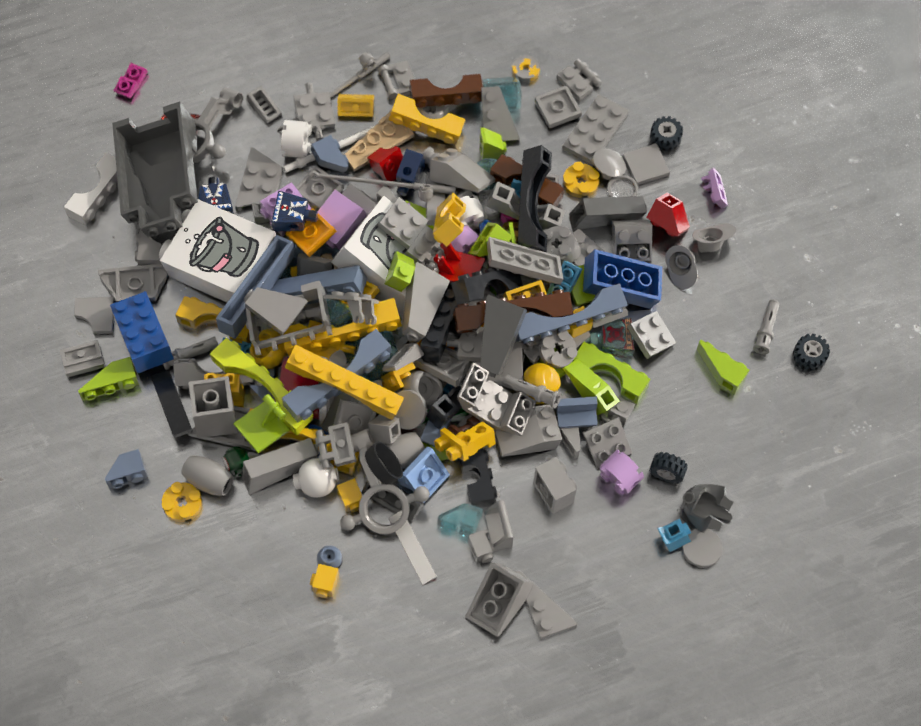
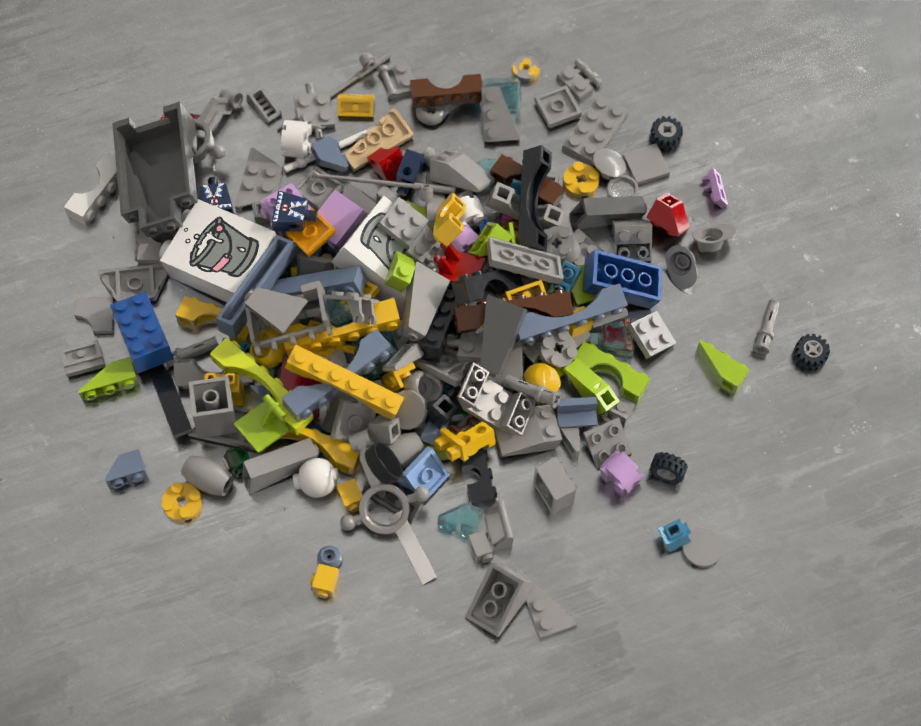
(130, 82): dark pink slope -> none
(341, 444): light grey plate -> none
(406, 114): yellow arch -> none
(491, 144): lime slope -> none
(707, 501): dark grey piece -> none

